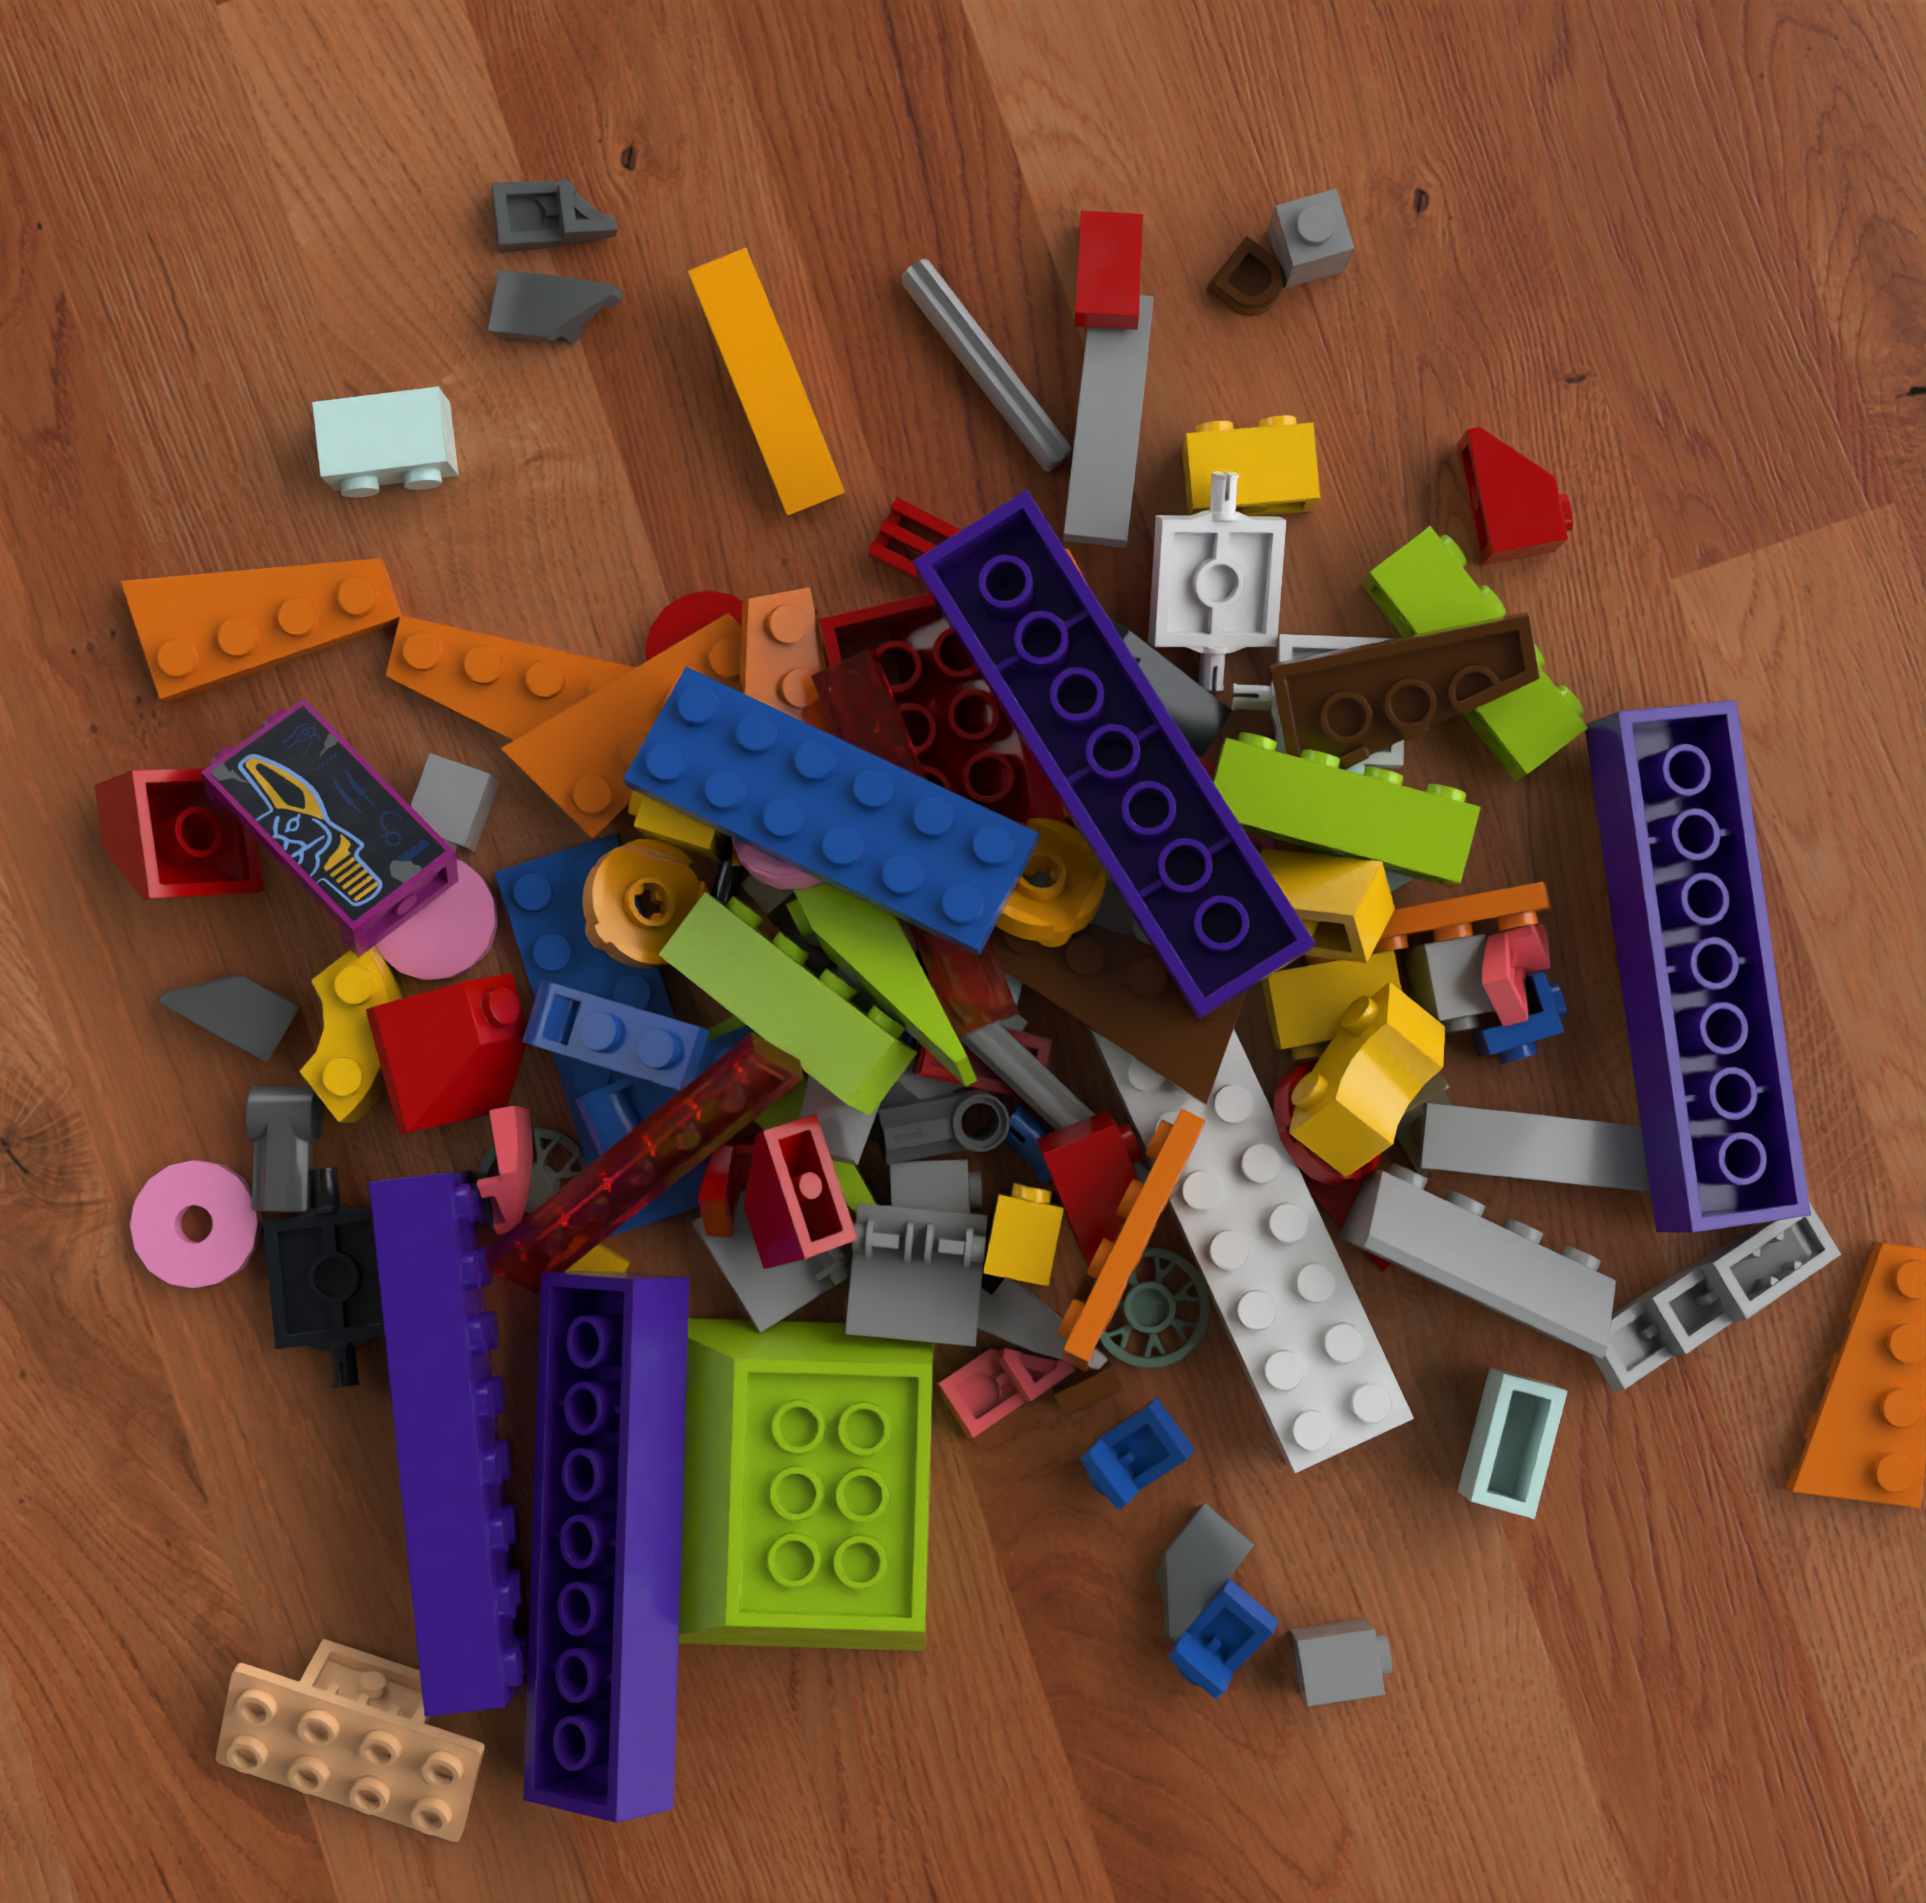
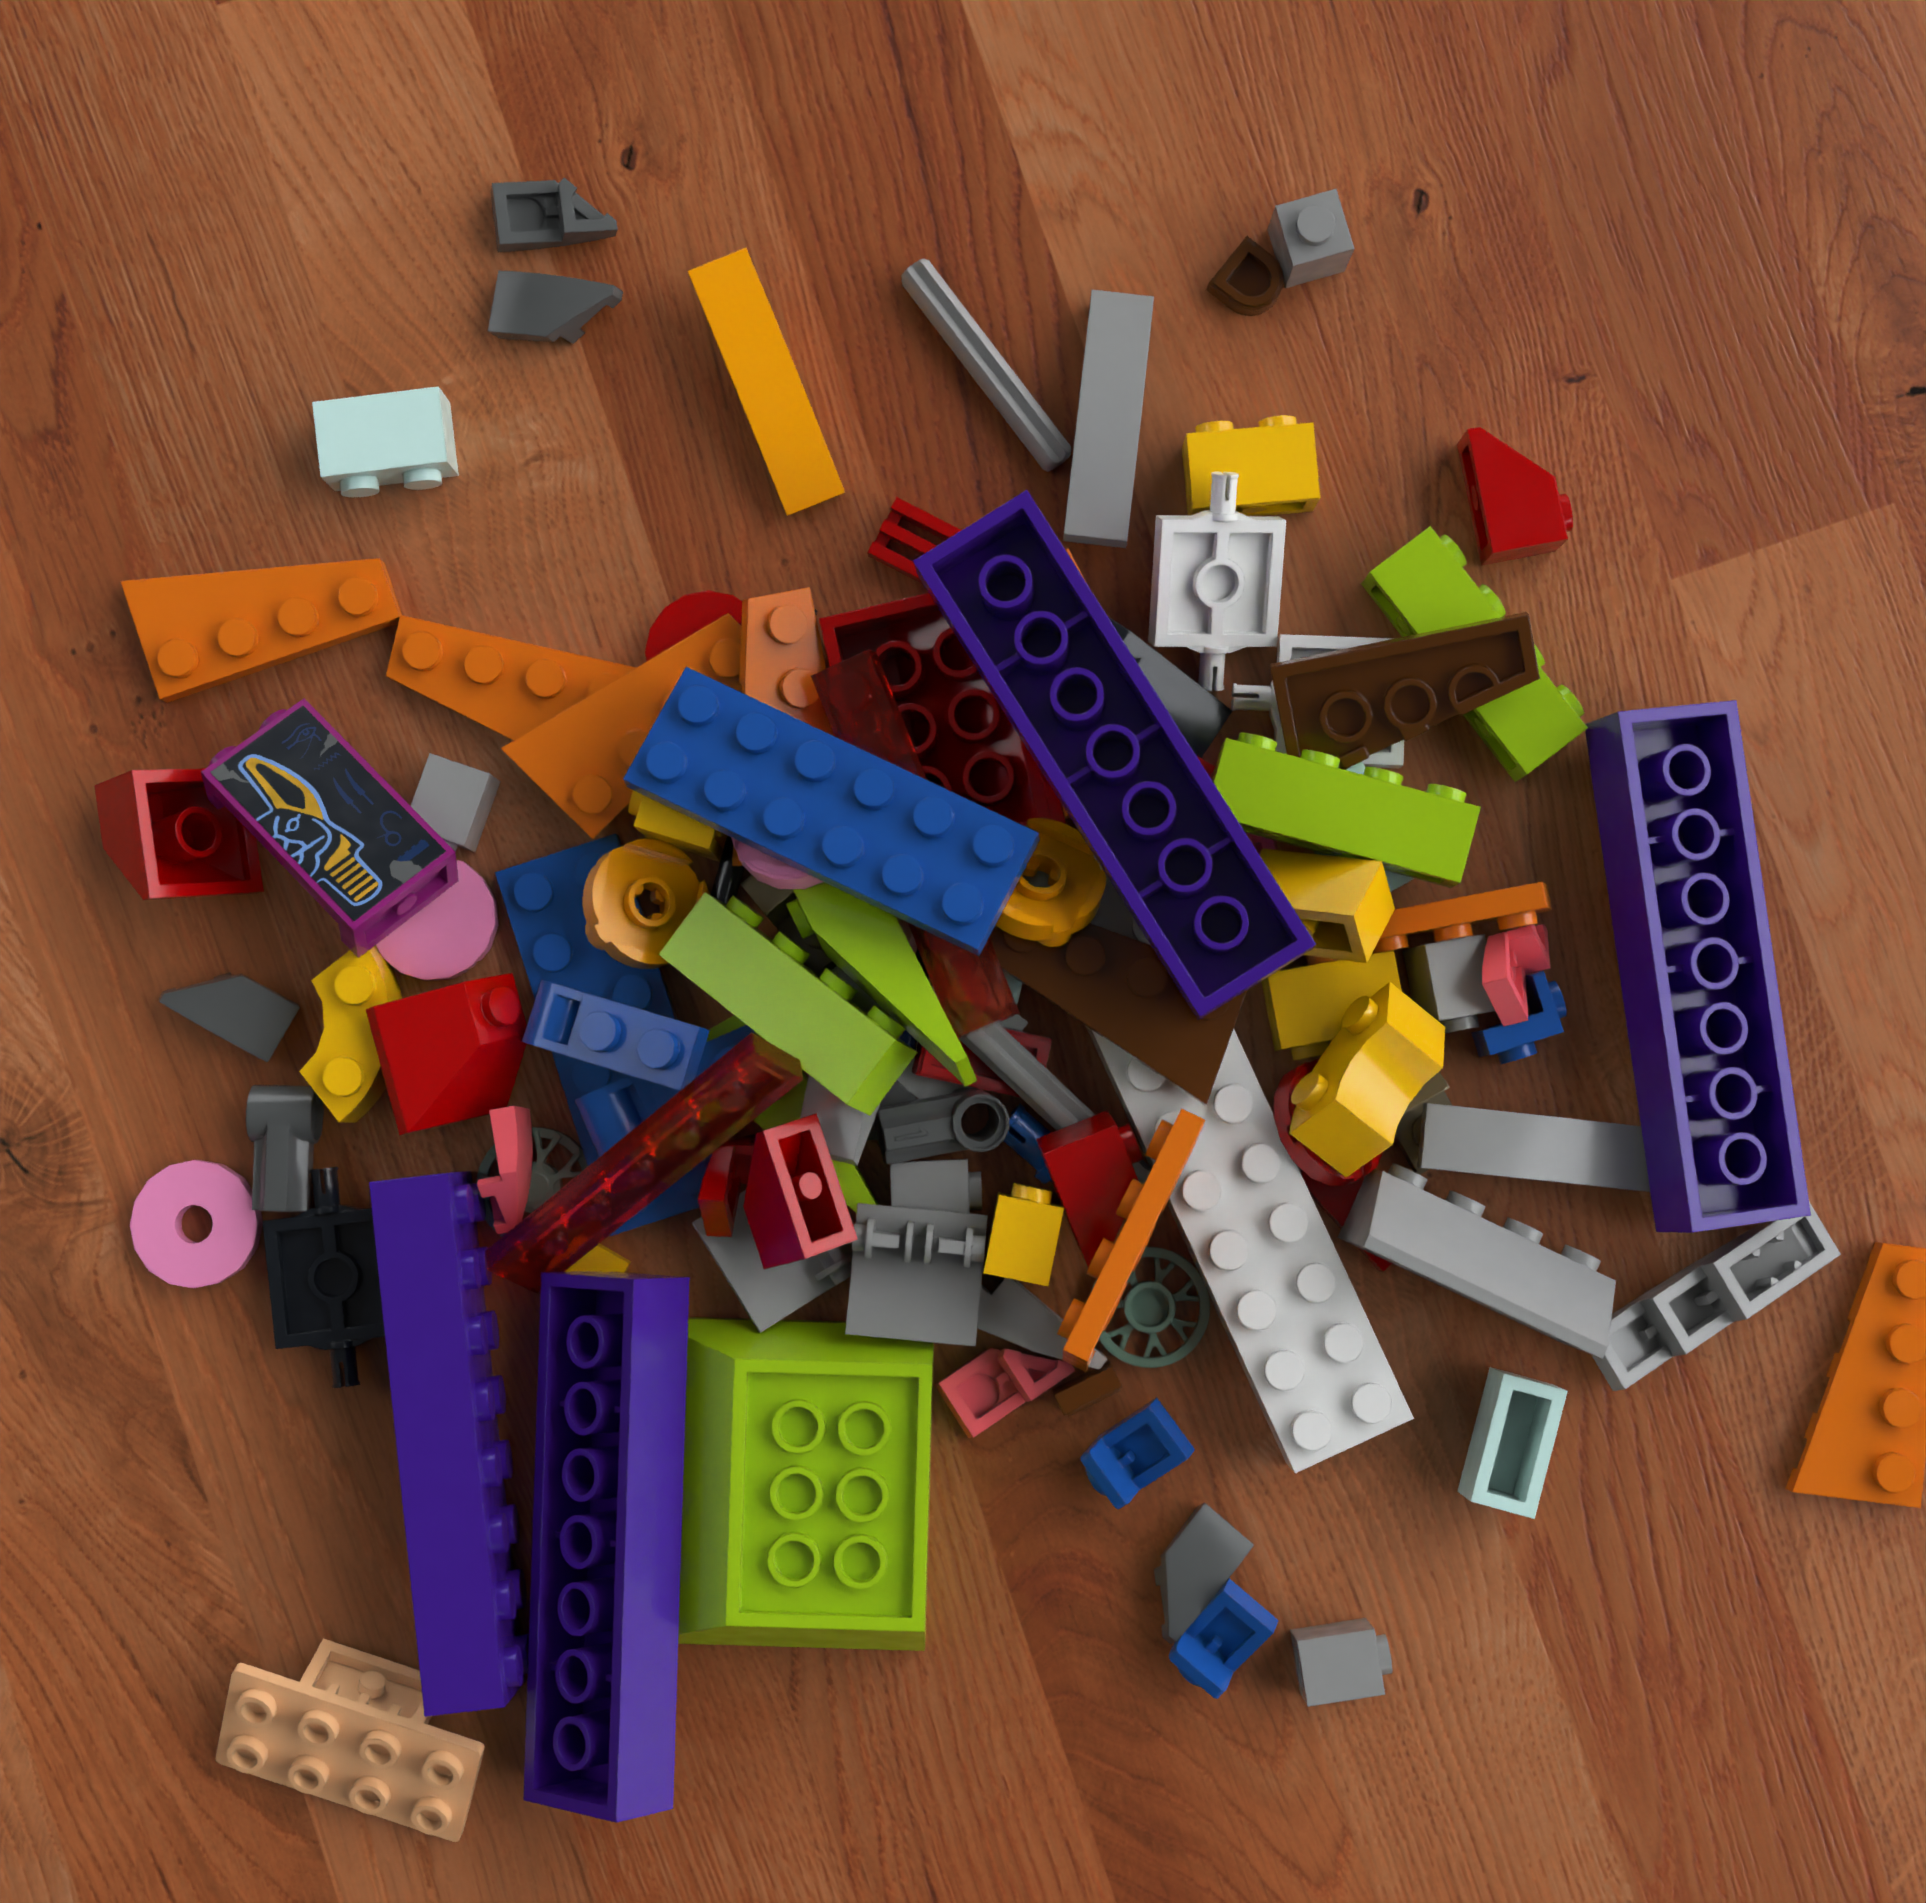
(1109, 270): red tile -> none

